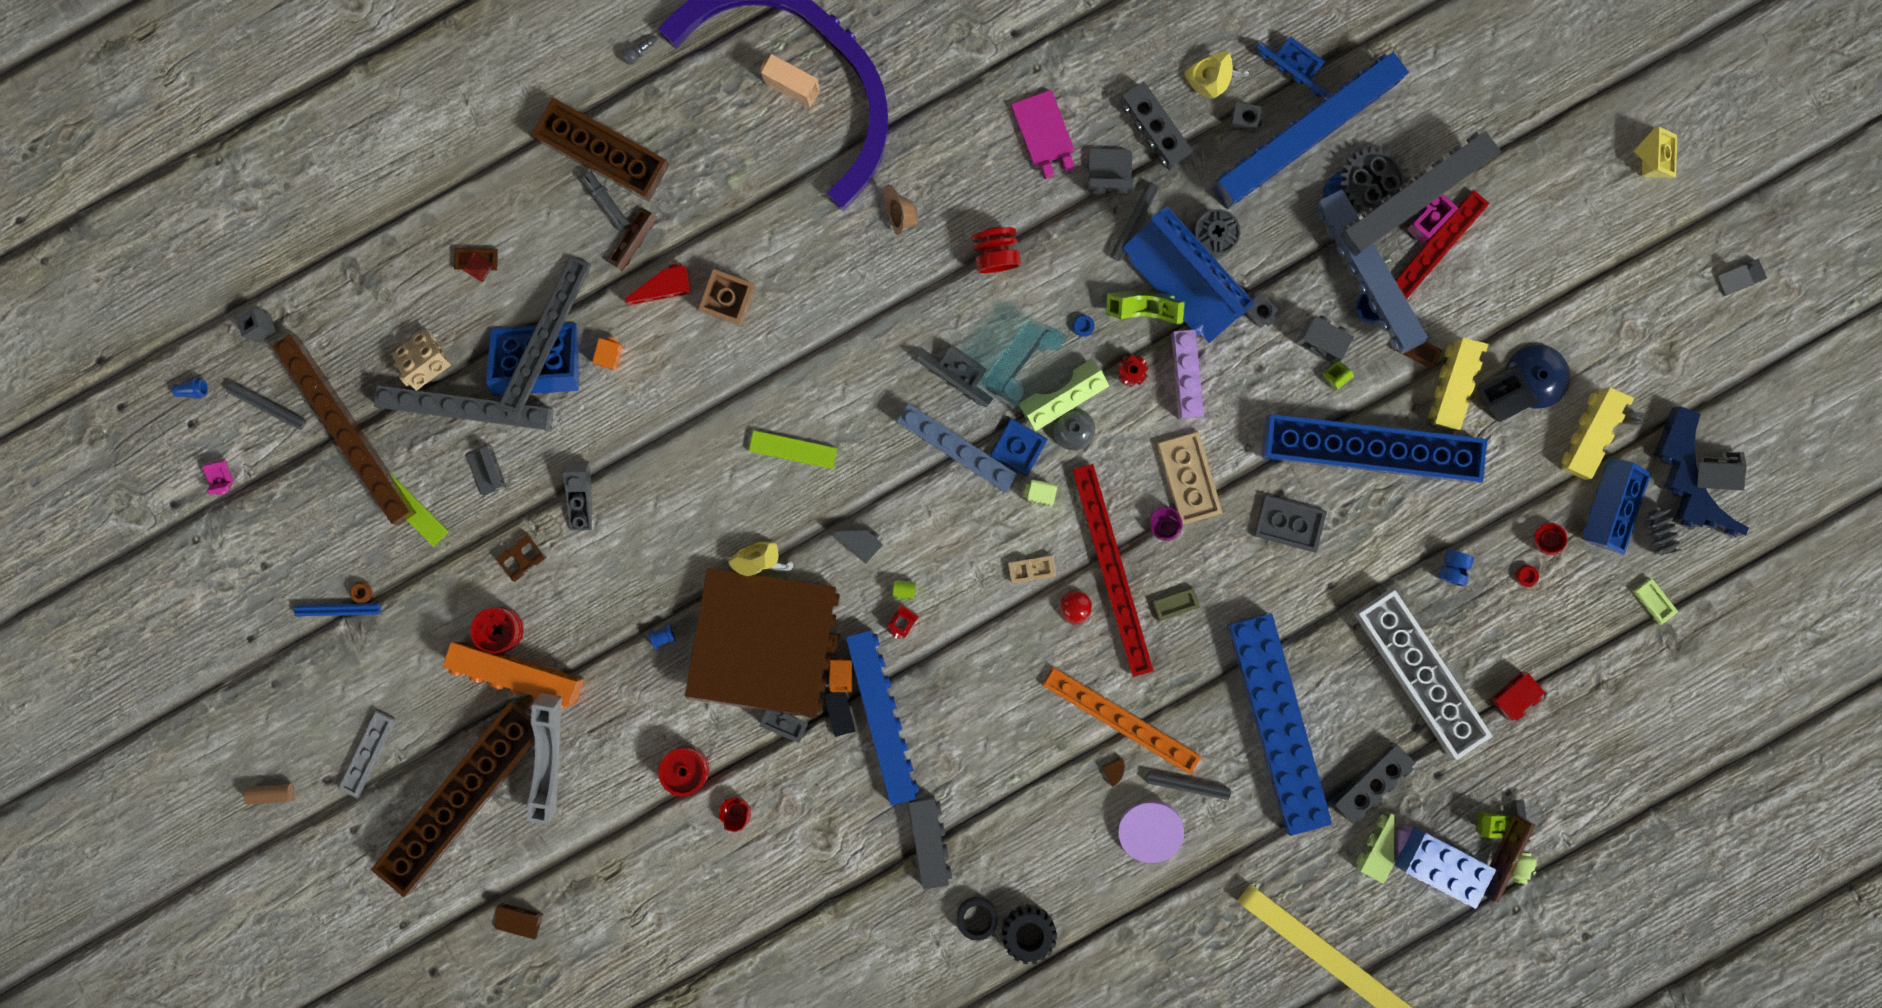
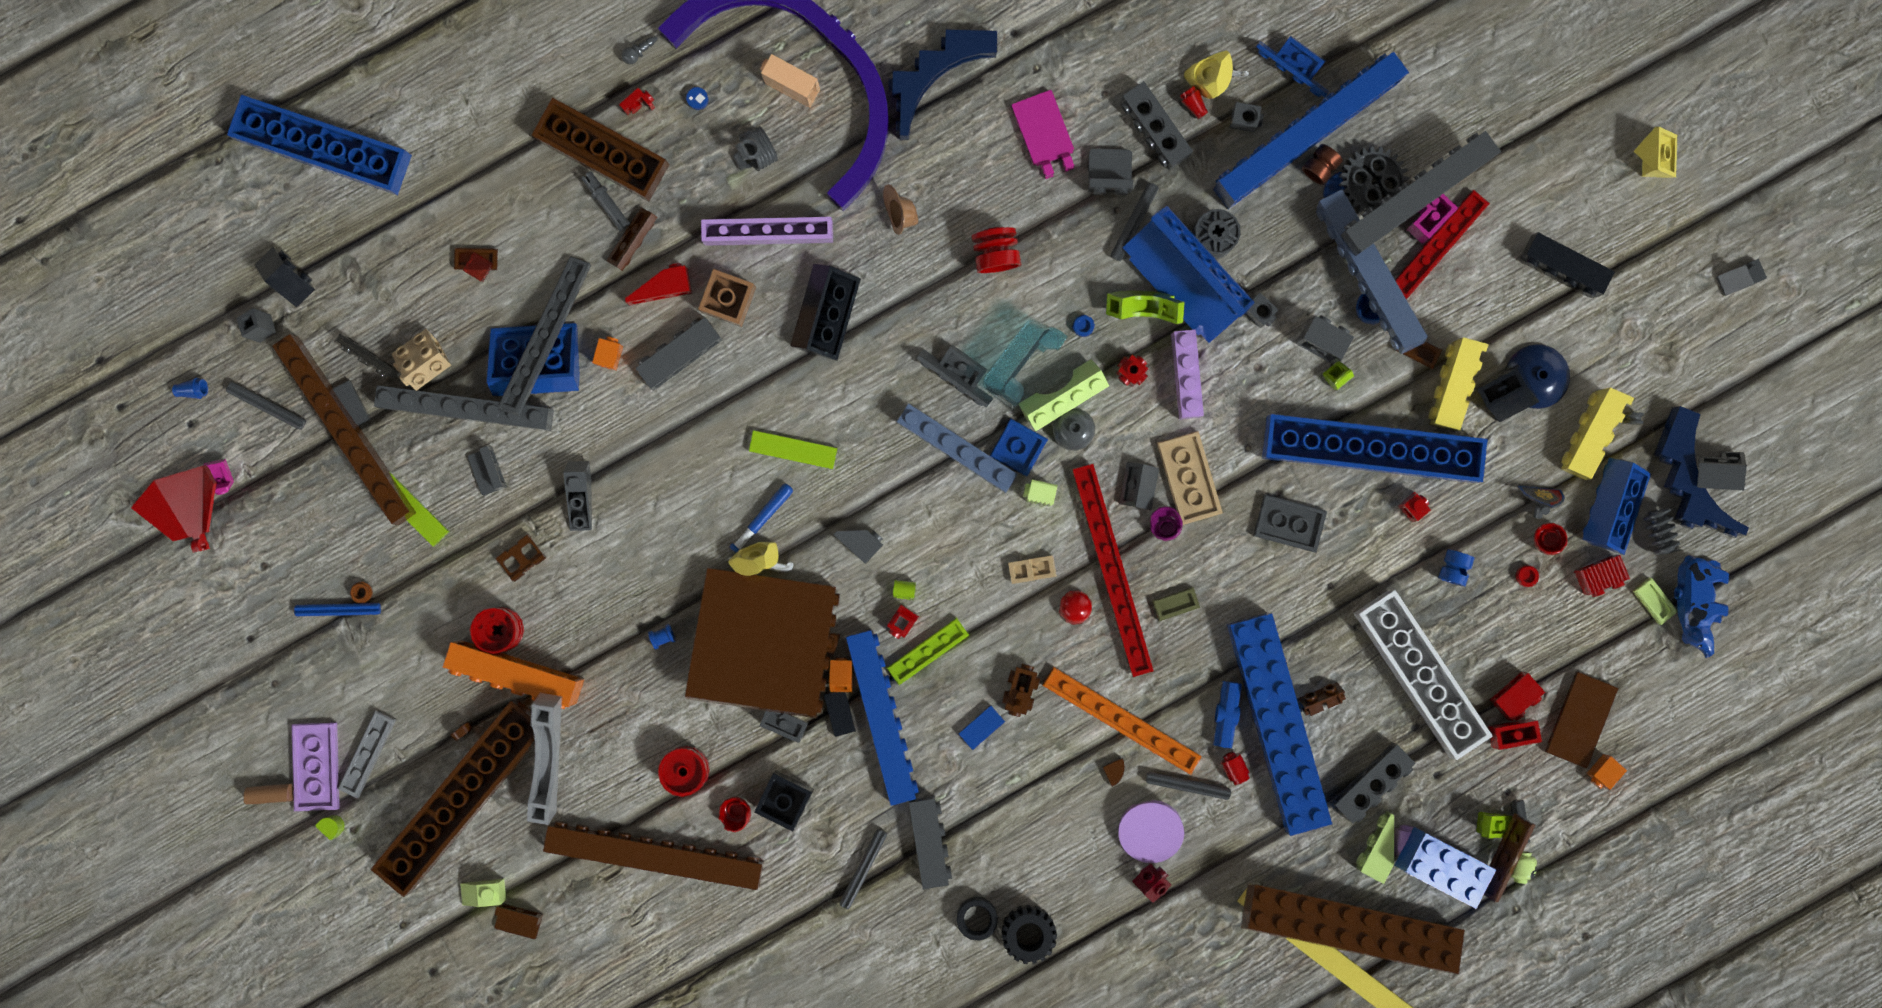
(180, 505): none -> red panel
(283, 277): none -> black brick
(315, 766): none -> lavender tile
(319, 144): none -> blue brick
(331, 826): none -> lime brick
(350, 399): none -> dark grey tile
(366, 356): none -> clear smoke plate
(461, 731): none -> reddish brown tile
(483, 893): none -> yellowish green slope
(634, 101): none -> red bracket
(653, 856): none -> reddish brown brick
(679, 353): none -> dark grey brick
(697, 98): none -> blue tile
(760, 147): none -> dark grey piece
(764, 515): none -> blue piece
(767, 231): none -> lavender brick
(784, 800): none -> black brick
(825, 311): none -> black slope
(863, 869): none -> dark grey axle
(927, 651): none -> lime tile
(959, 48): none -> dark blue arch
(981, 727): none -> blue tile
(1019, 698): none -> reddish brown brick
(1139, 485): none -> dark grey panel
(1152, 882): none -> dark red brick
(1193, 101): none -> red cone
(1227, 714): none -> blue piece
(1235, 768): none -> red brick
(1324, 161): none -> copper wheel
(1331, 694): none -> reddish brown hinge
(1352, 929): none -> reddish brown brick
(1415, 507): none -> red brick
(1515, 734): none -> red brick
(1544, 498): none -> shield
(1567, 265): none -> black brick
(1581, 720): none -> reddish brown tile
(1602, 575): none -> red brick
(1606, 772): none -> orange brick
(1697, 601): none -> blue animal

